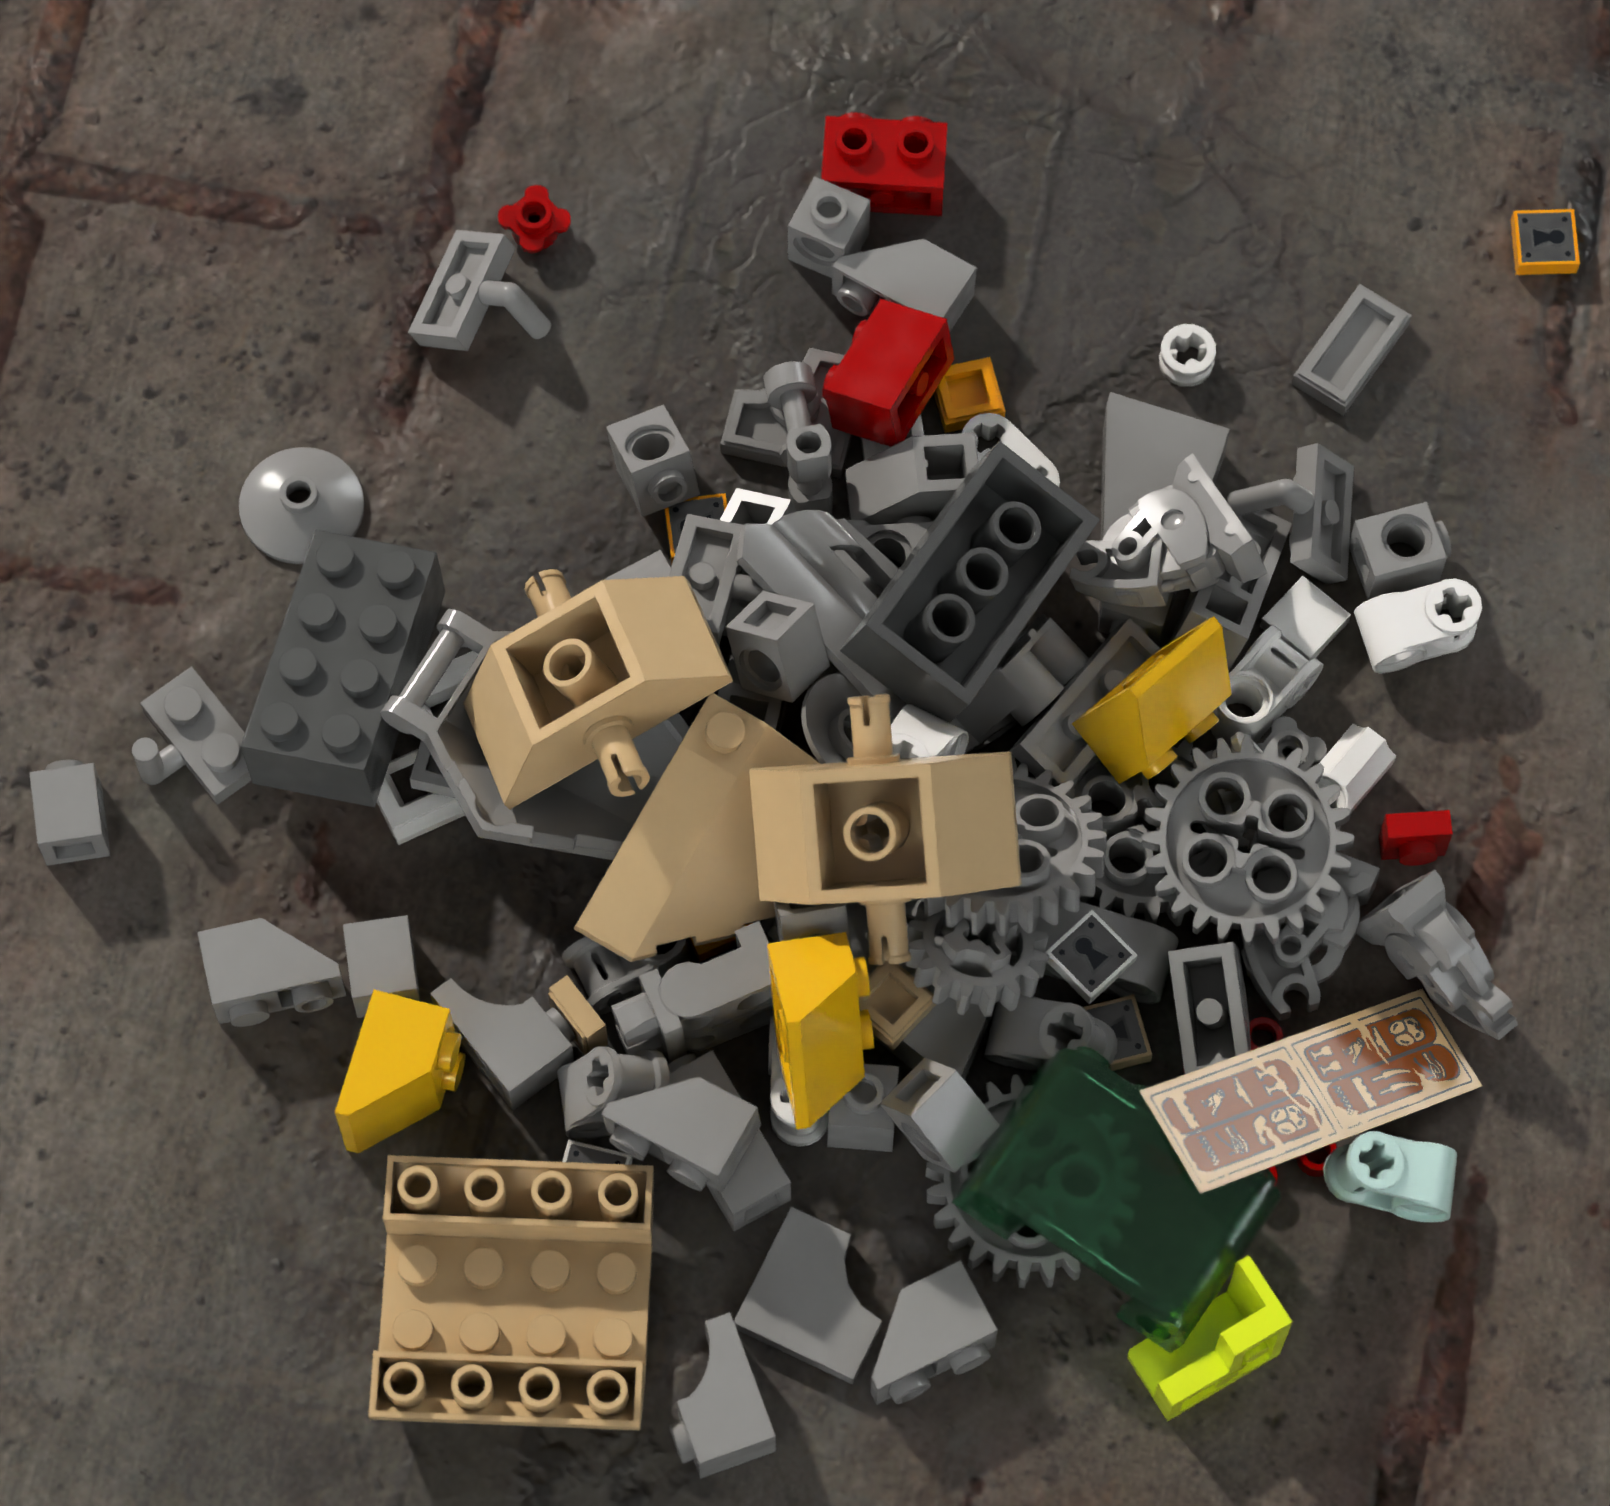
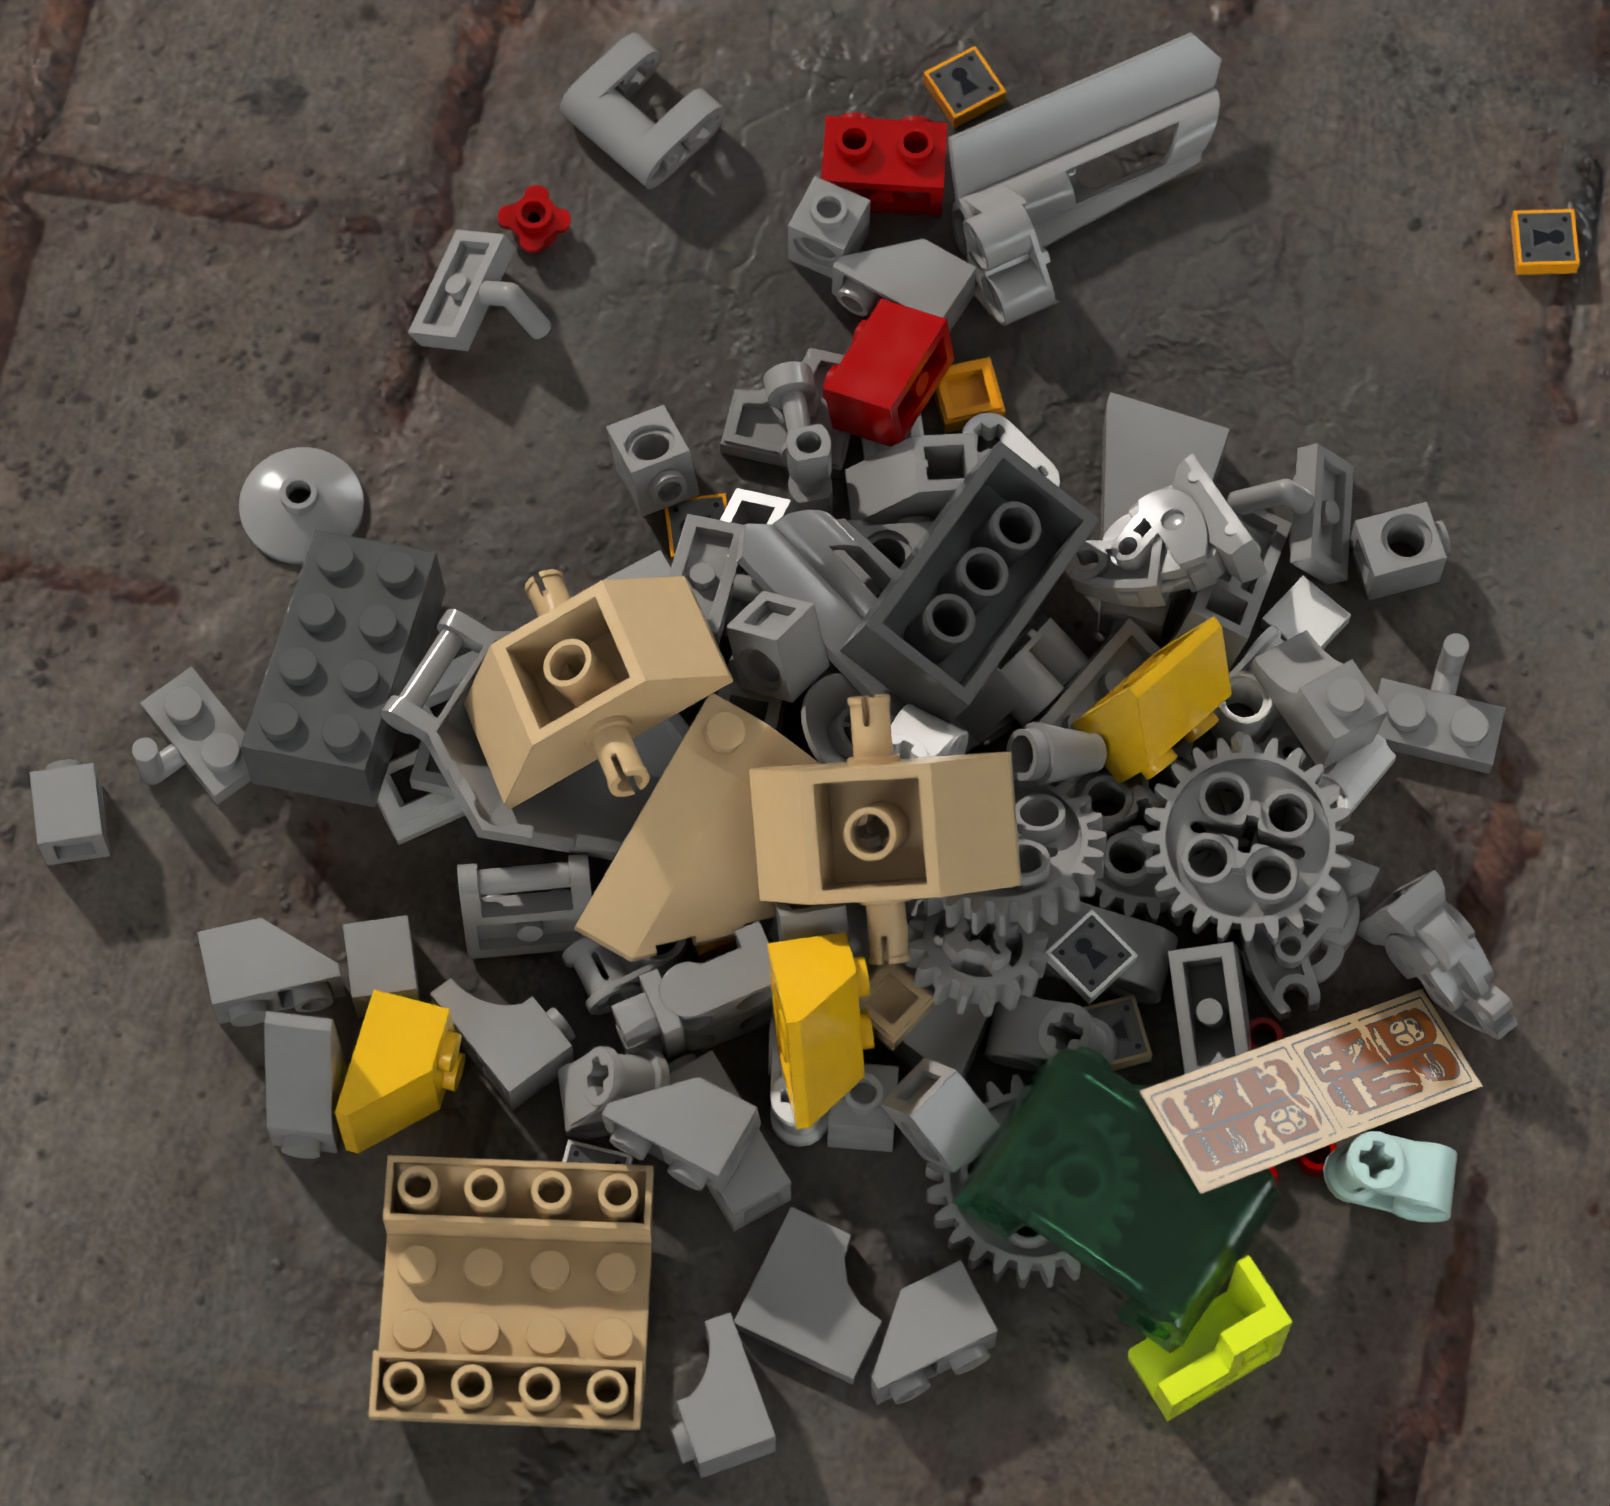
(302, 1083): none -> light grey slope
(528, 921): none -> light grey plate
(579, 1014): tan tile -> none
(645, 149): none -> light grey connector
(964, 87): none -> tile
(1019, 169): none -> light grey panel
(1054, 753): none -> light grey cone
(1180, 339): white bush -> none
(1320, 698): none -> light grey arch
(1351, 349): light grey tile -> none
(1408, 624): white piece -> none
(1415, 836): red plate -> none
(1437, 722): none -> light grey plate

